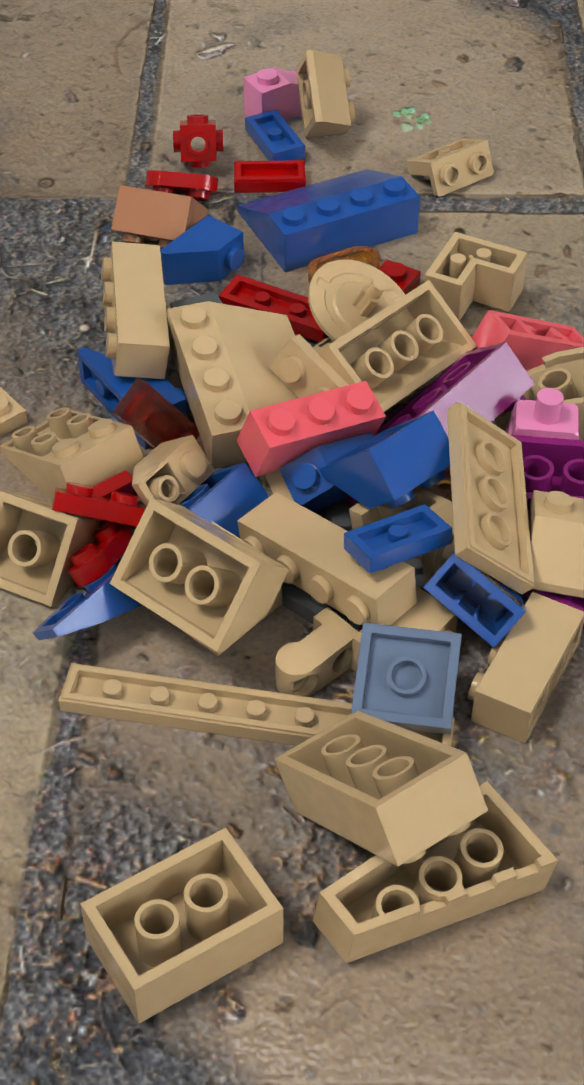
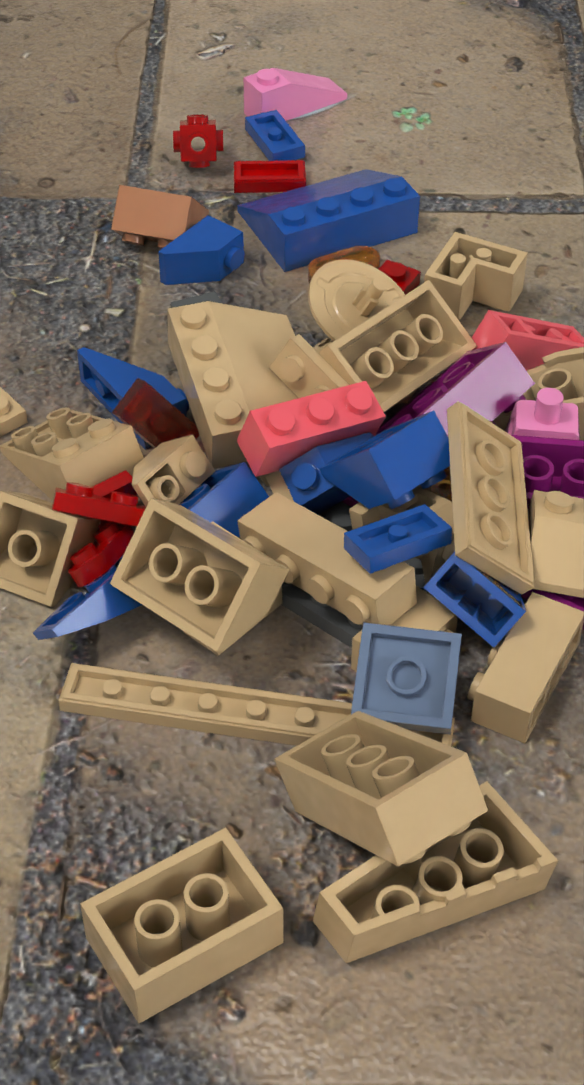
(135, 310): tan wedge -> none
(195, 185): red plate -> none
(265, 297): red plate -> none
(317, 658): tan leg -> none
(323, 94): tan slope -> none
(453, 165): tan bracket -> none

